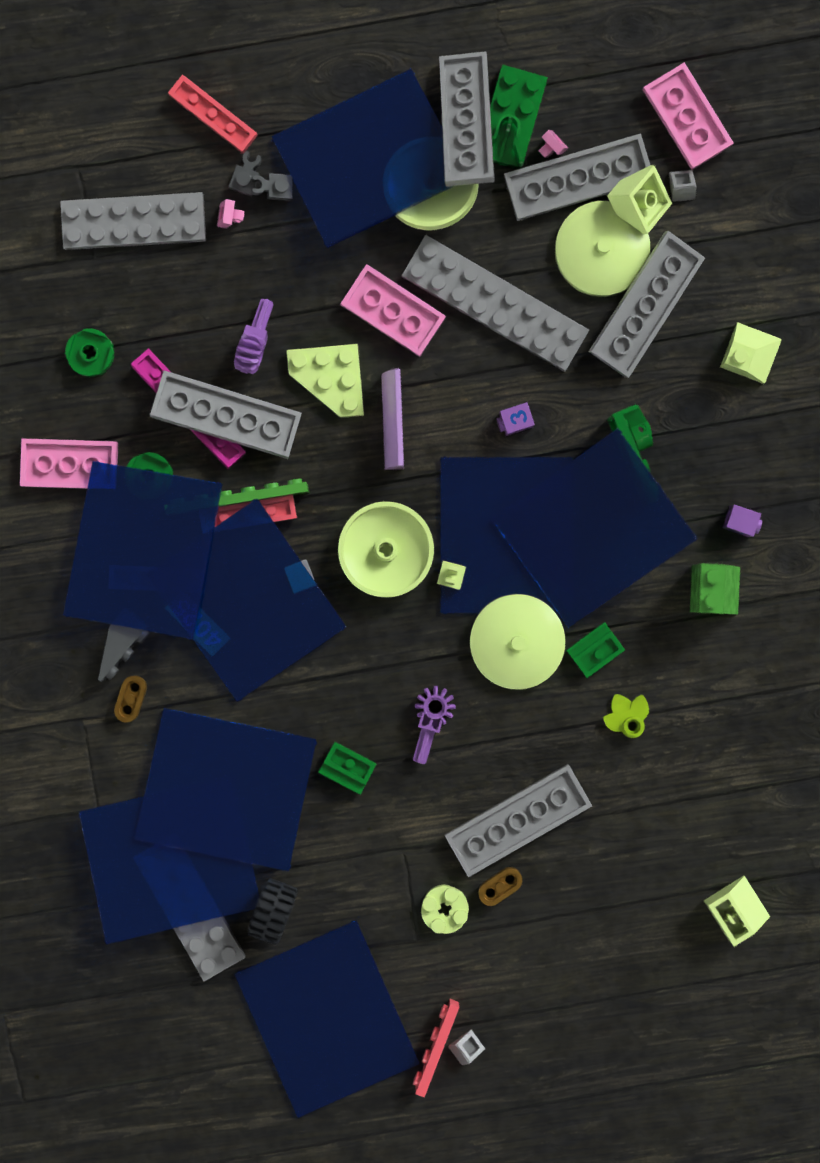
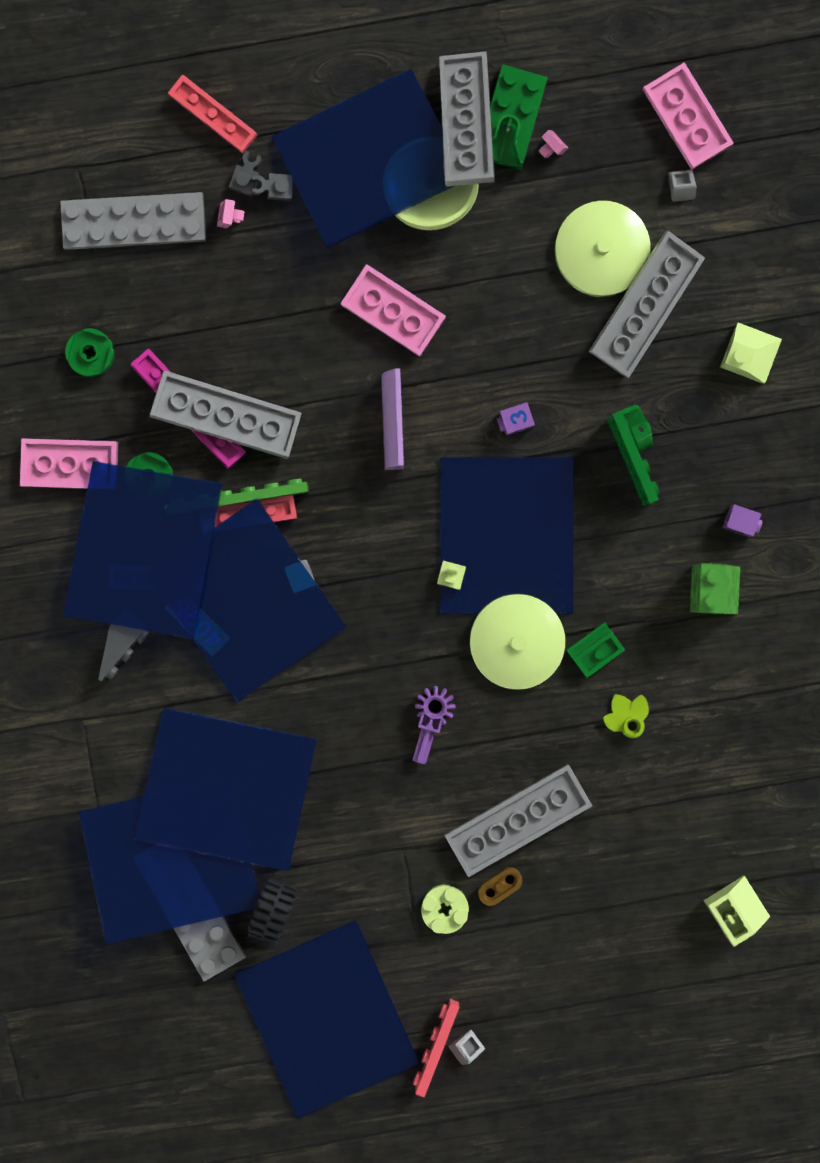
(130, 698): pearl gold plate -> none
(253, 341): medium lavender gear -> none
(330, 376): yellowish green plate -> none
(347, 768): green plate -> none
(386, 549): yellowish green dish -> none
(495, 303): light grey plate -> none
(574, 177): light grey plate -> none
(594, 528): clear blue piece -> none
(640, 199): yellowish green slope -> none

